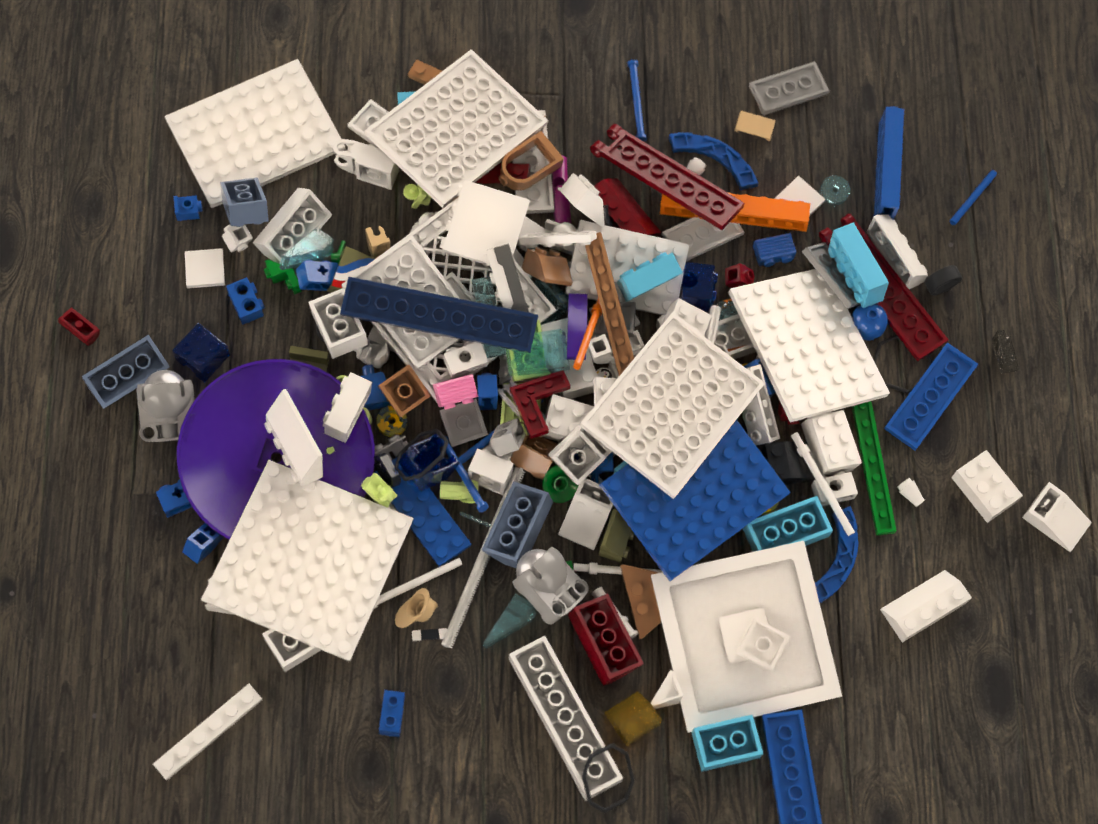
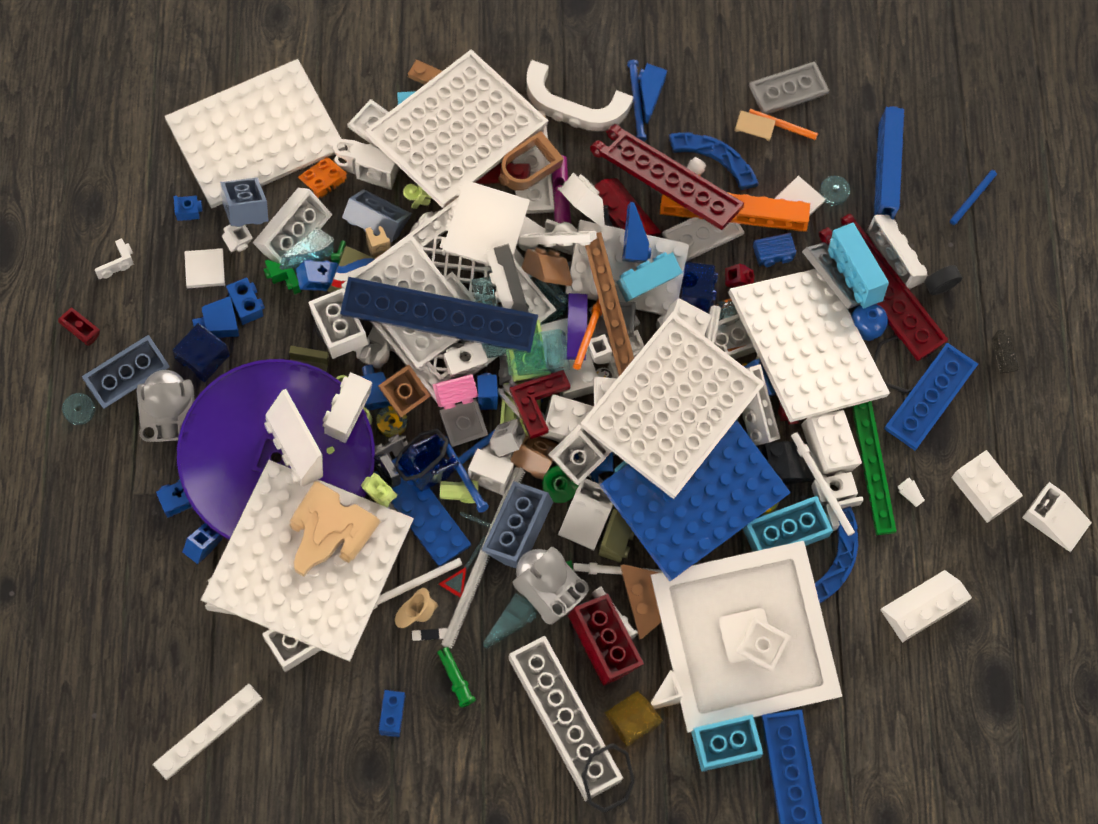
(78, 400): none -> clear light blue piece
(122, 263): none -> white bracket
(219, 318): none -> blue torso
(322, 176): none -> orange hinge
(327, 526): none -> tan rock
(372, 211): none -> sand blue slope
(456, 582): none -> clear light blue piece
(459, 685): none -> green pin
(570, 112): none -> white arch
(636, 243): none -> blue slope
(650, 87): none -> blue slope
(788, 126): none -> orange bar
(849, 501): none -> white bracket

